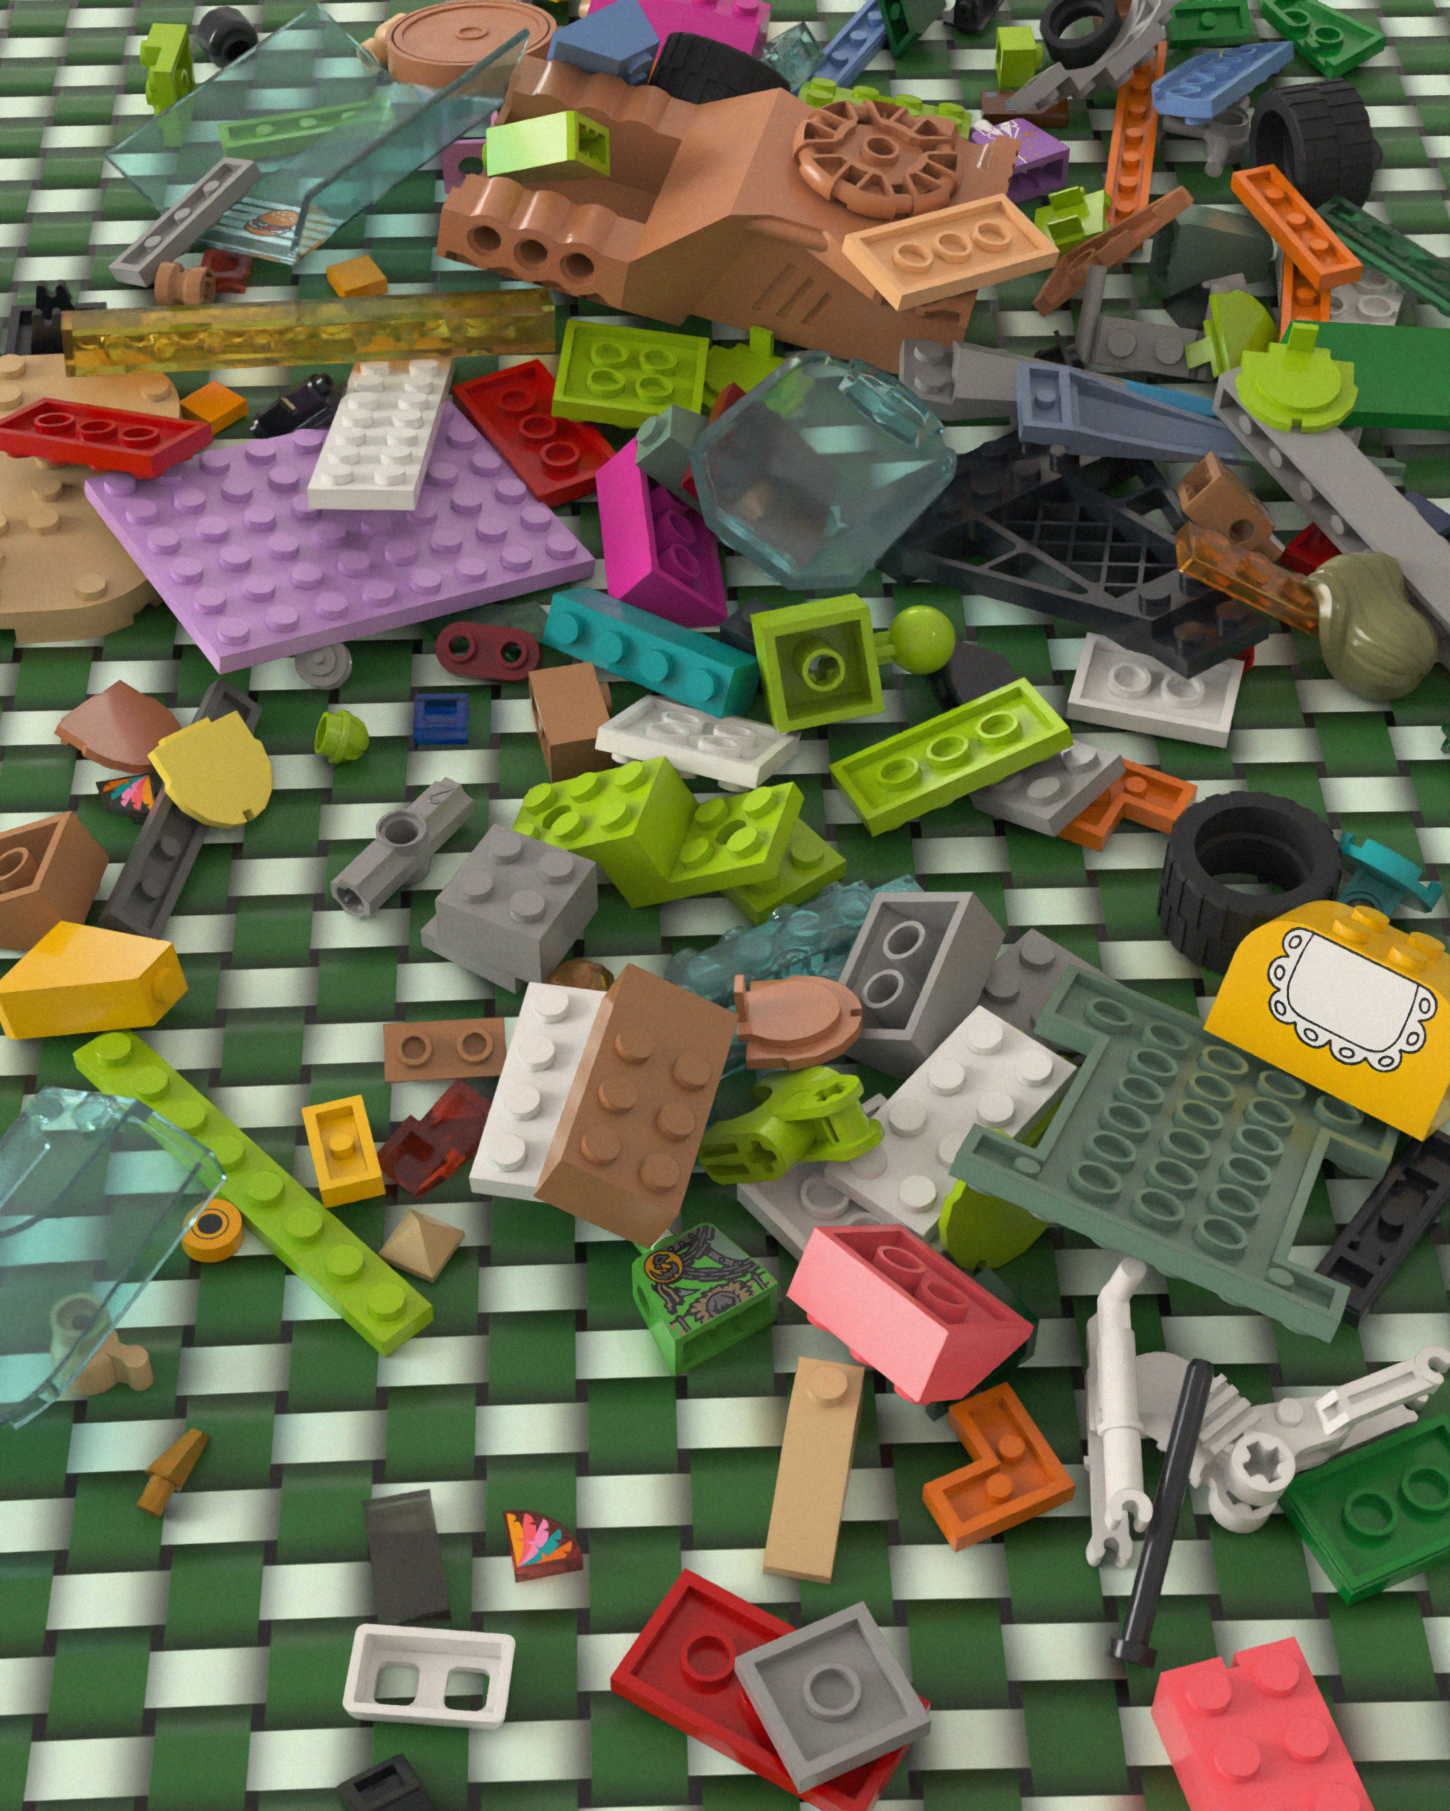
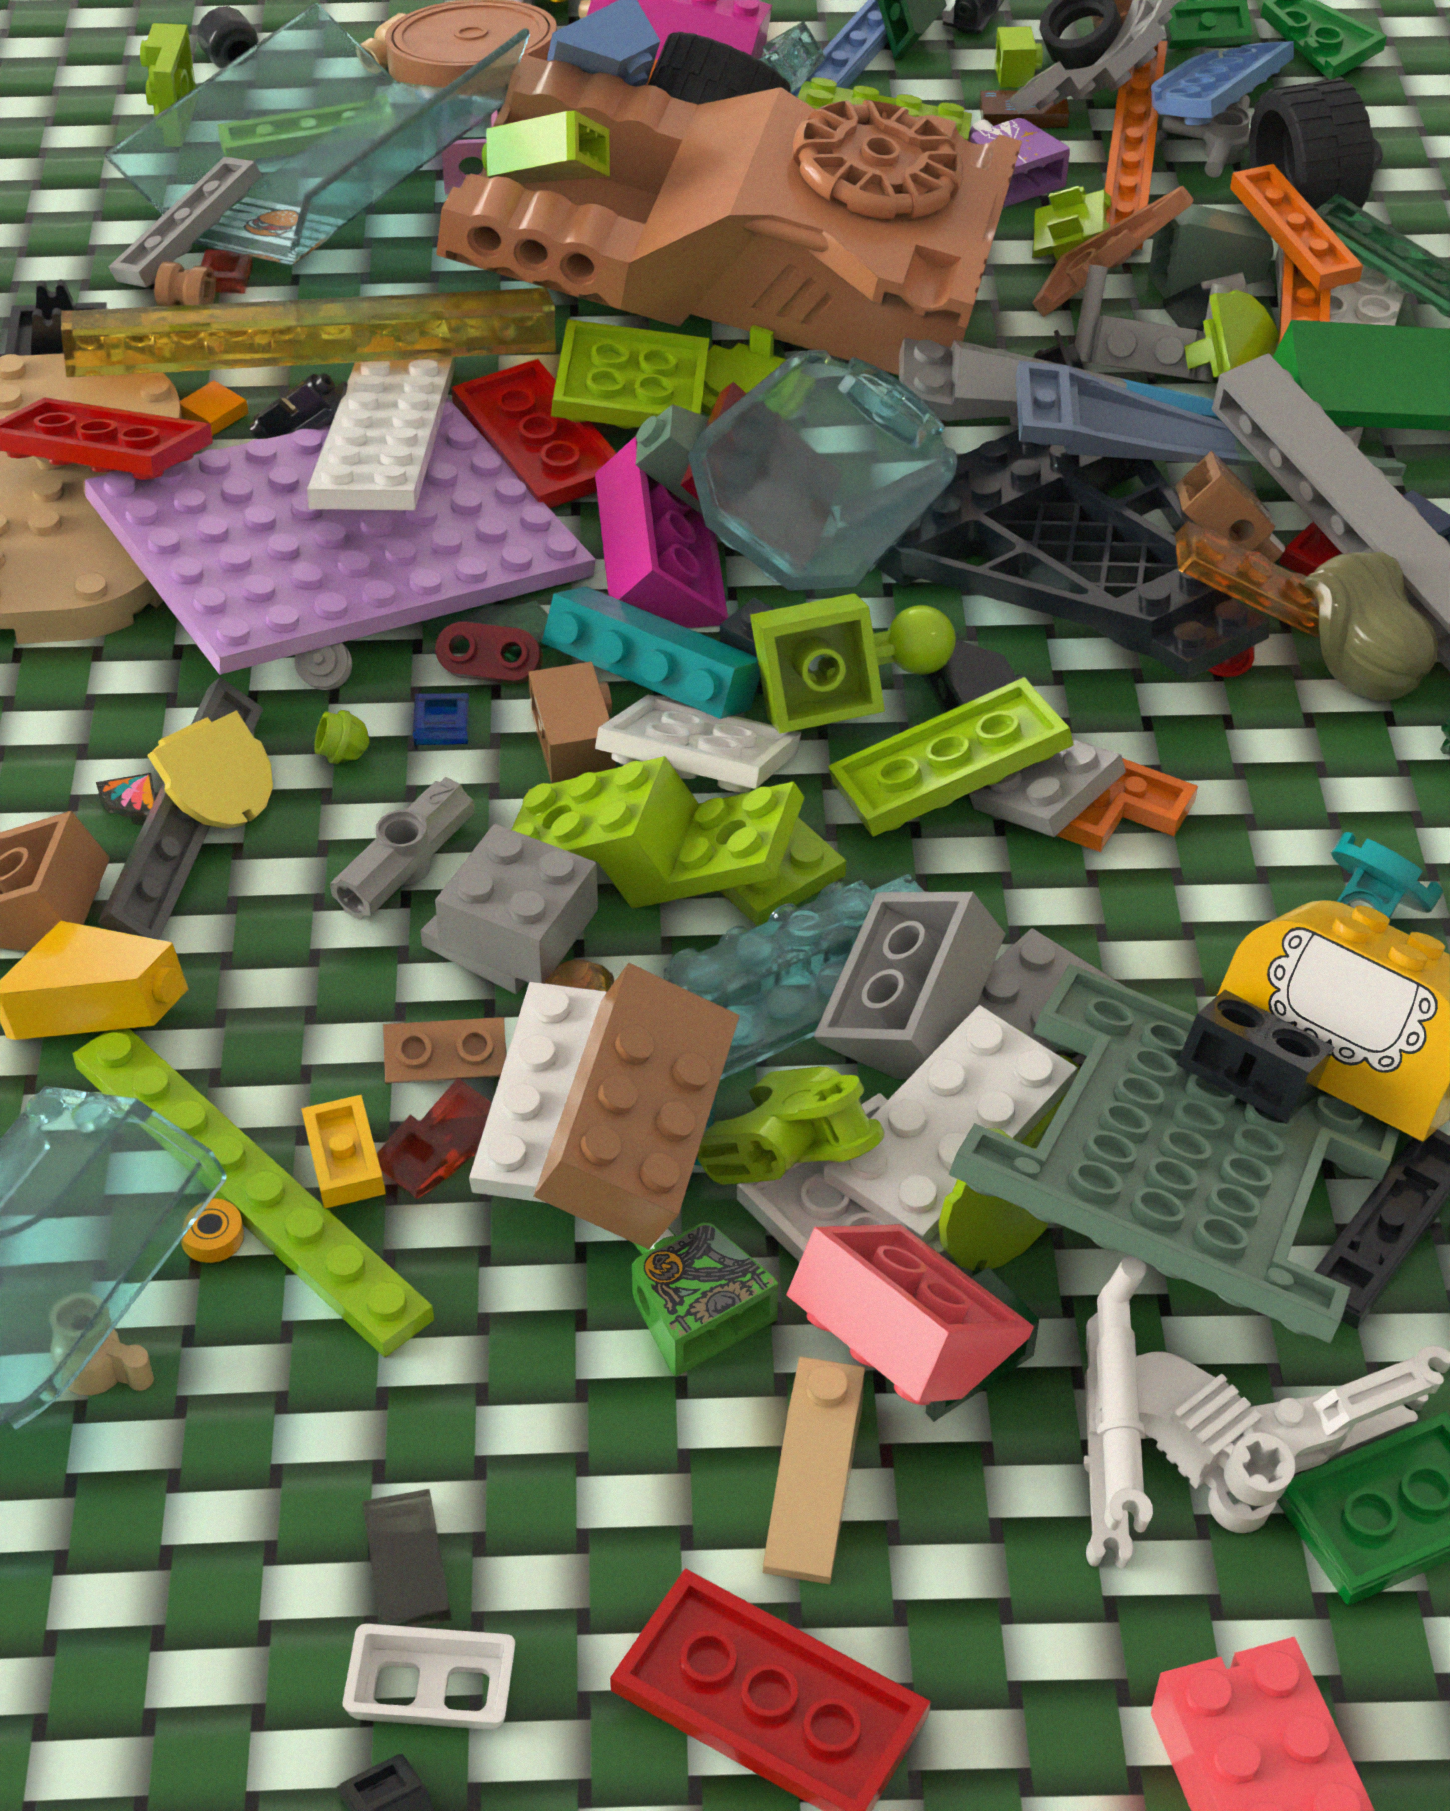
(118, 728): nougat piece -> none
(170, 1472): pearl gold bar -> none
(357, 278): light orange tile -> none
(421, 1245): tan slope -> none
(539, 1546): tile -> none
(795, 1021): nougat piece -> none
(832, 1696): light grey plate -> none
(950, 251): light nougat plate -> none
(1010, 1474): orange plate -> none
(1148, 697): white plate -> none
(1161, 1530): black bar -> none
(1246, 836): black tyre -> none
(1255, 1056): none -> black brick
(1297, 384): lime piece -> none

